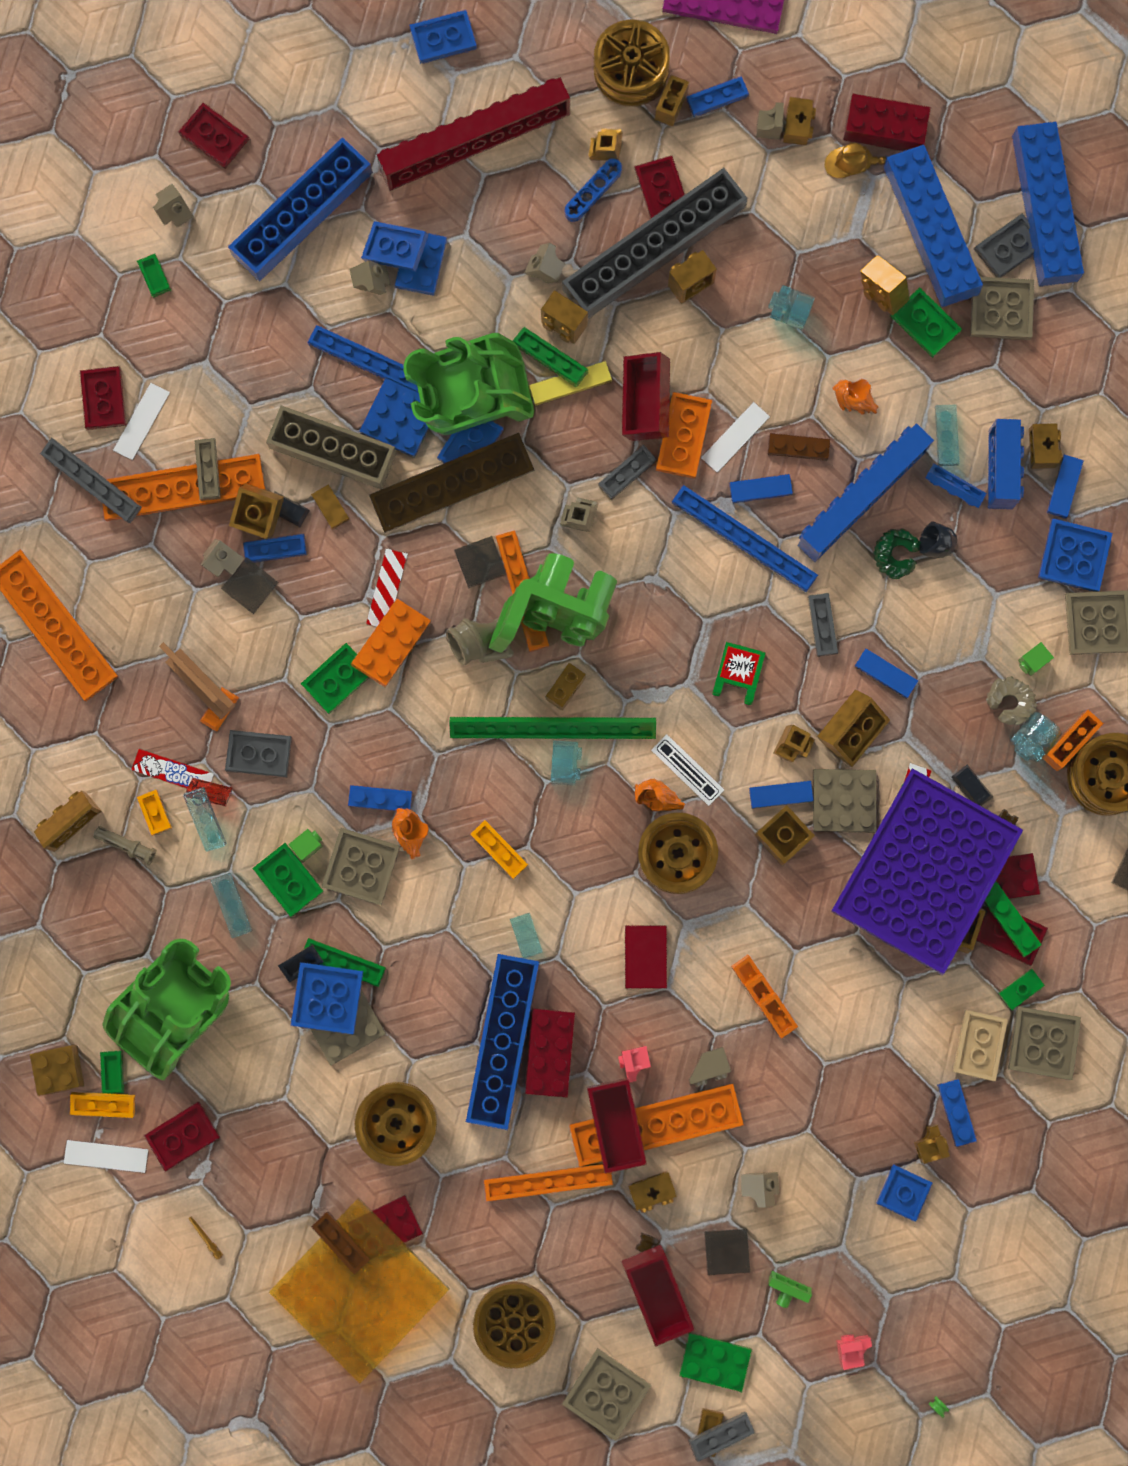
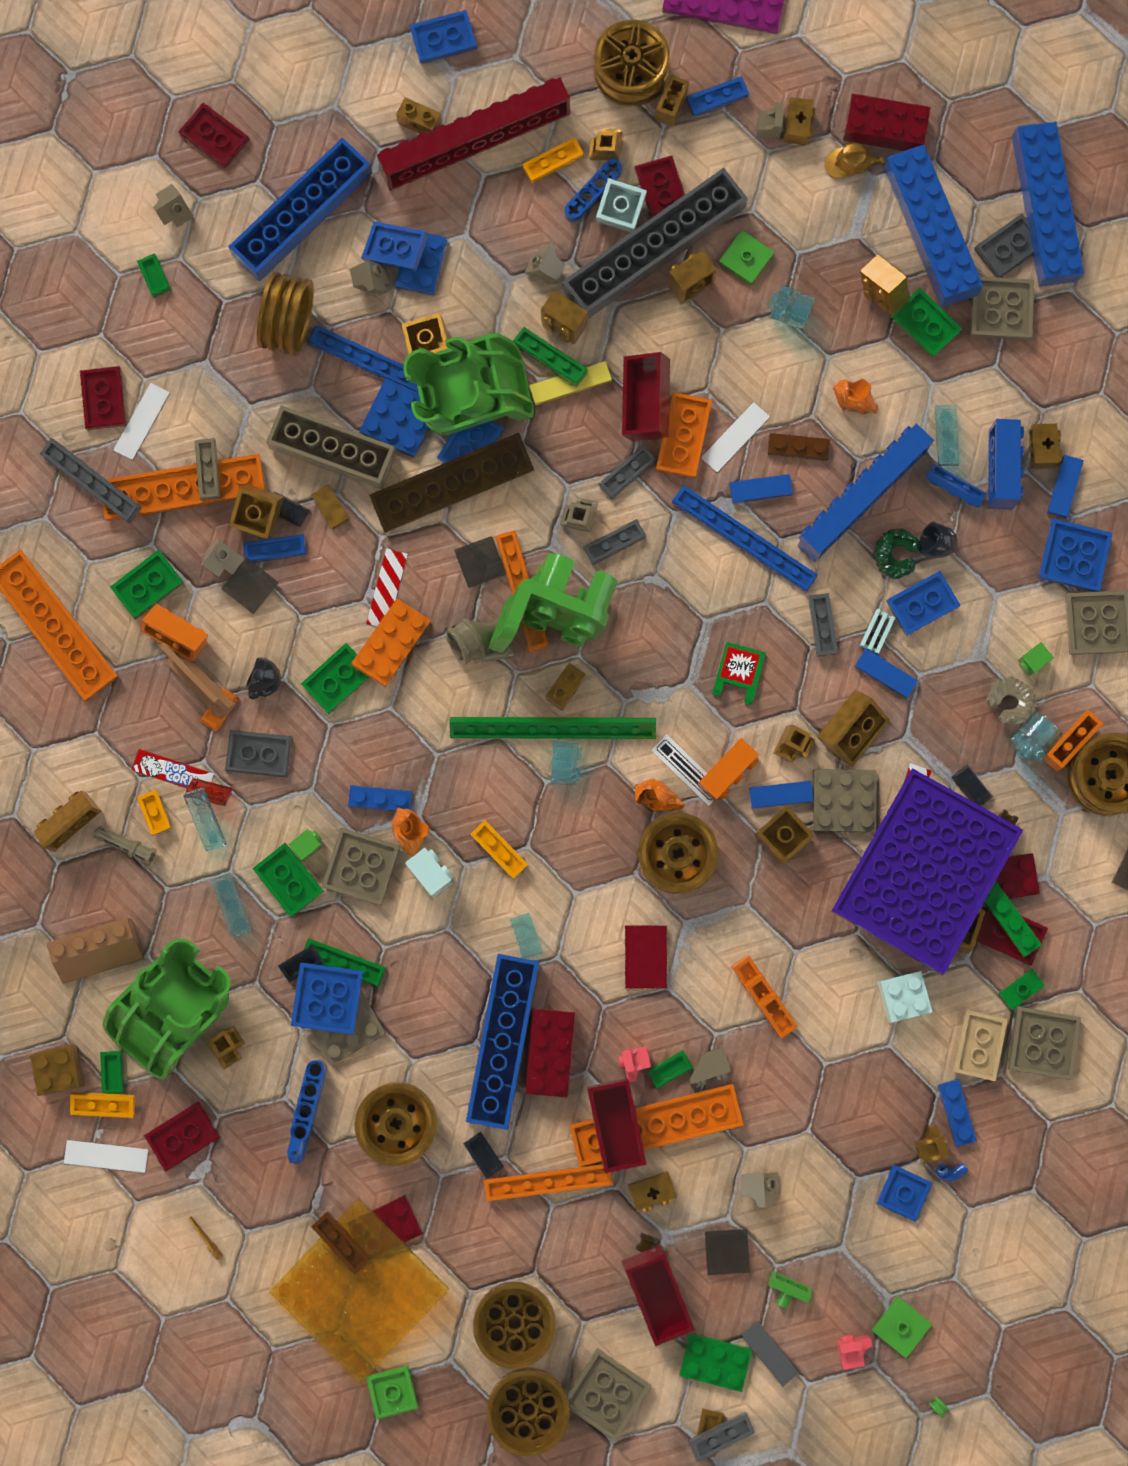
(95, 950): none -> medium nougat slope
(146, 584): none -> green plate
(174, 632): none -> orange brick
(225, 1047): none -> pearl gold brick
(263, 679): none -> black piece
(285, 313): none -> pearl gold wheel
(296, 1143): none -> blue piece
(392, 1392): none -> bright green plate
(417, 116): none -> pearl gold brick
(426, 333): none -> pearl gold brick
(429, 873): none -> light aqua brick
(483, 1155): none -> black tile
(507, 1432): none -> pearl gold wheel
(553, 160): none -> light orange plate
(614, 542): none -> dark grey tile
(621, 205): none -> light aqua brick
(669, 1069): none -> green tile
(729, 770): none -> orange brick
(746, 257): none -> bright green plate
(769, 1353): none -> dark grey tile
(884, 616): none -> light aqua tile
(901, 1327): none -> bright green plate
(904, 997): none -> light aqua brick
(923, 603): none -> blue plate
(950, 1174): none -> blue arm

